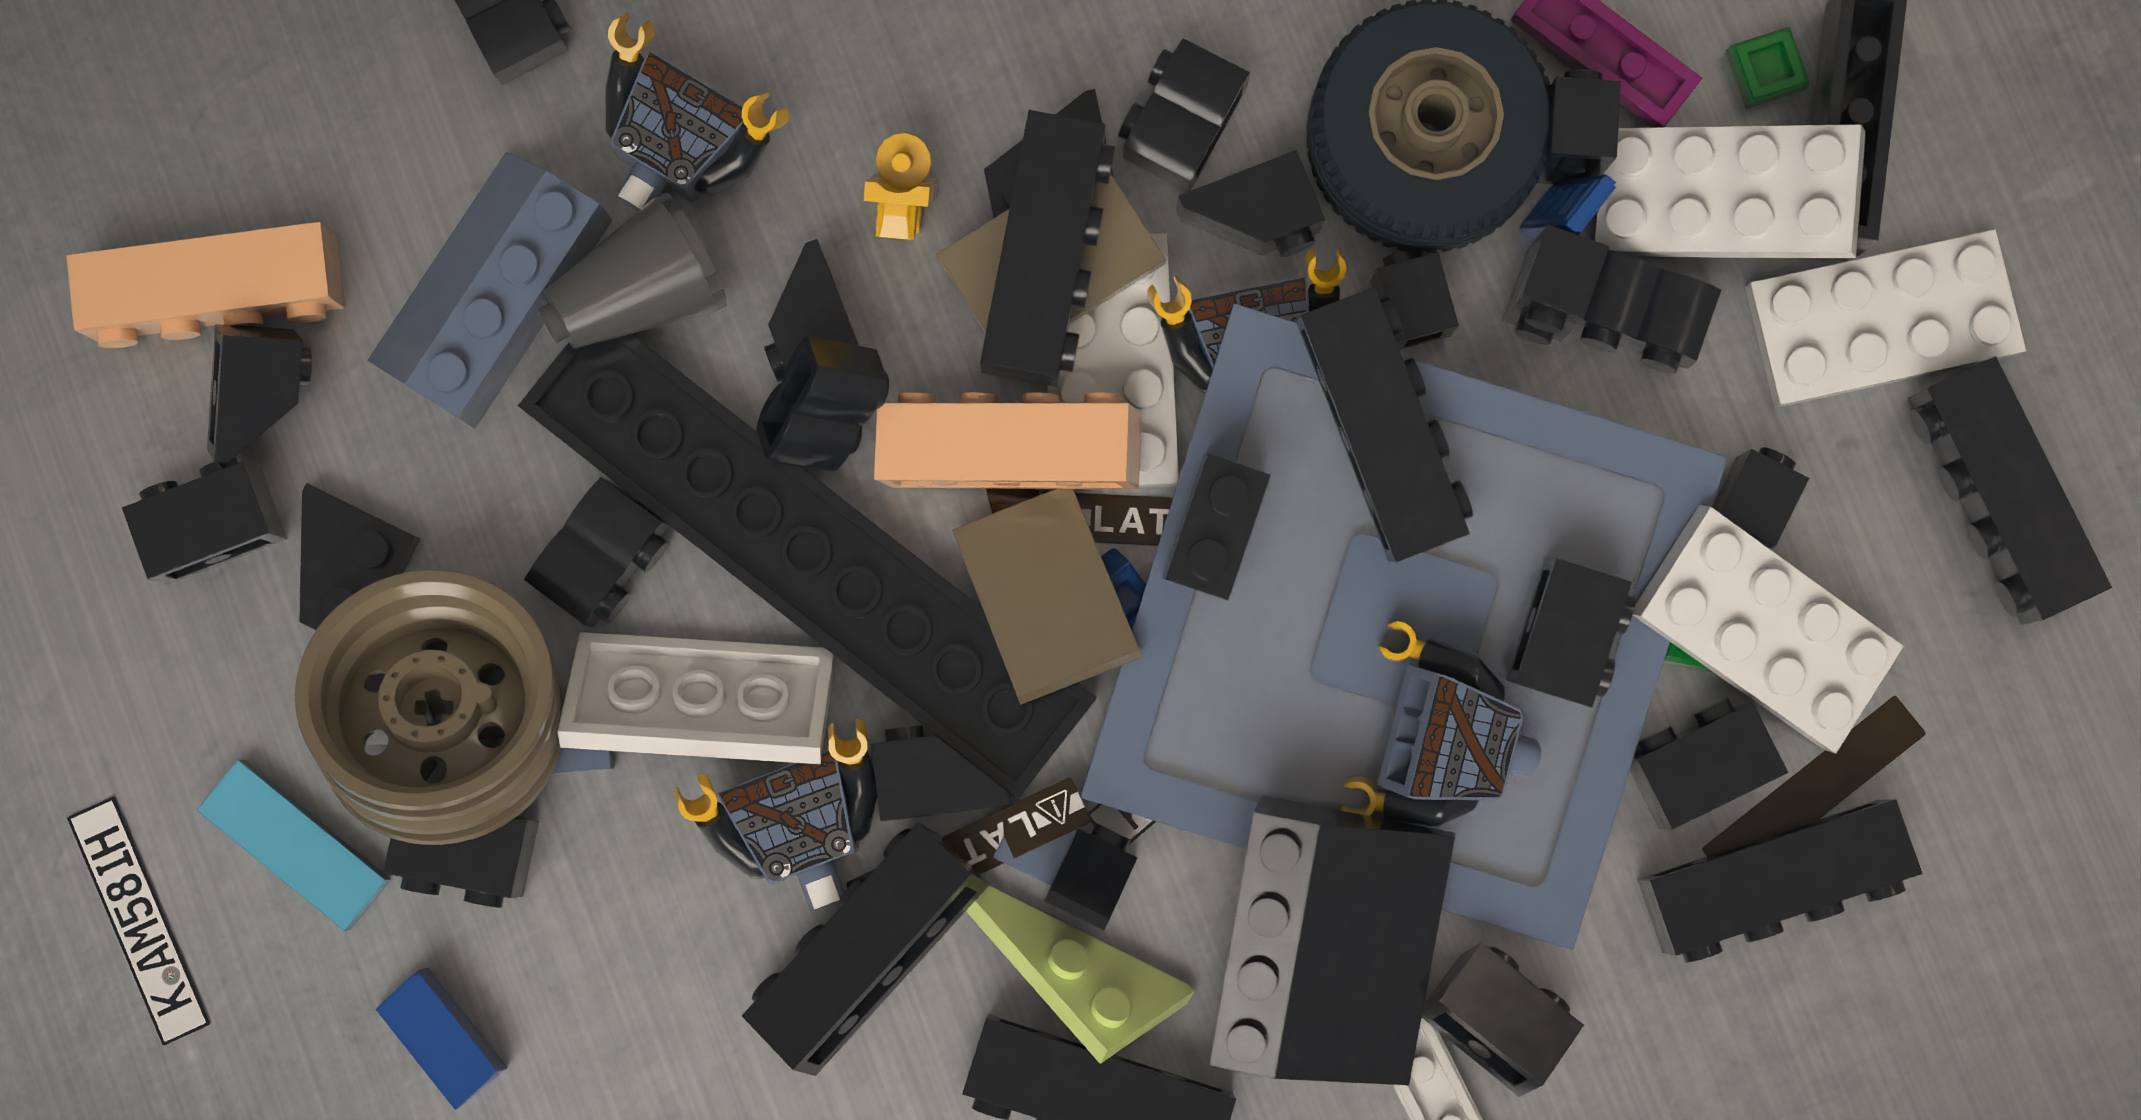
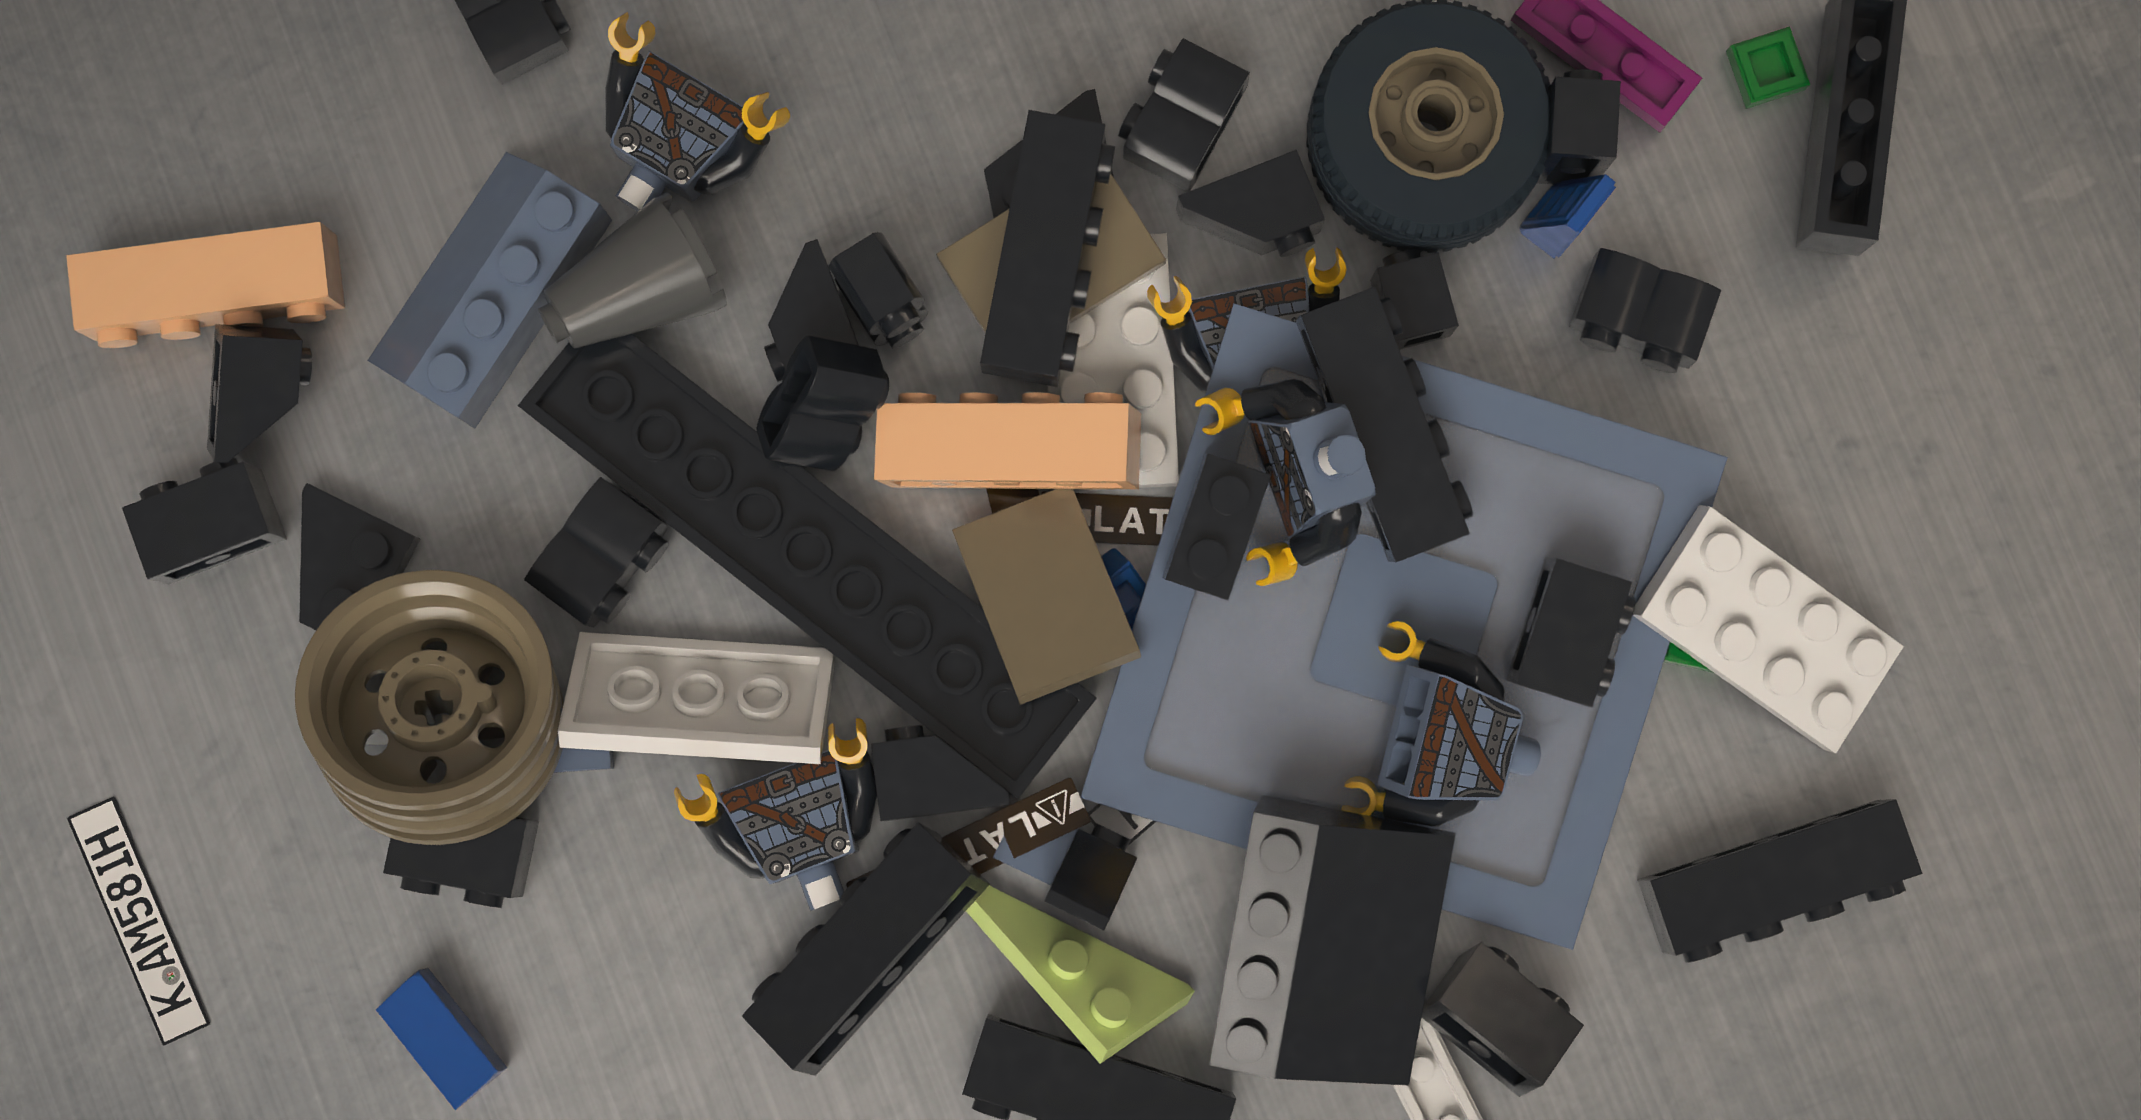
(293, 845): medium azure tile -> none
(880, 291): none -> black brick
(901, 186): yellow hips -> none
(1313, 466): none -> torso
(1554, 285): black brick -> none
(1705, 764): black brick -> none
(1735, 192): white plate -> none
(1761, 494): black brick -> none
(1827, 777): dark brown sticker -> none
(1885, 318): white plate -> none
(2007, 493): black brick -> none

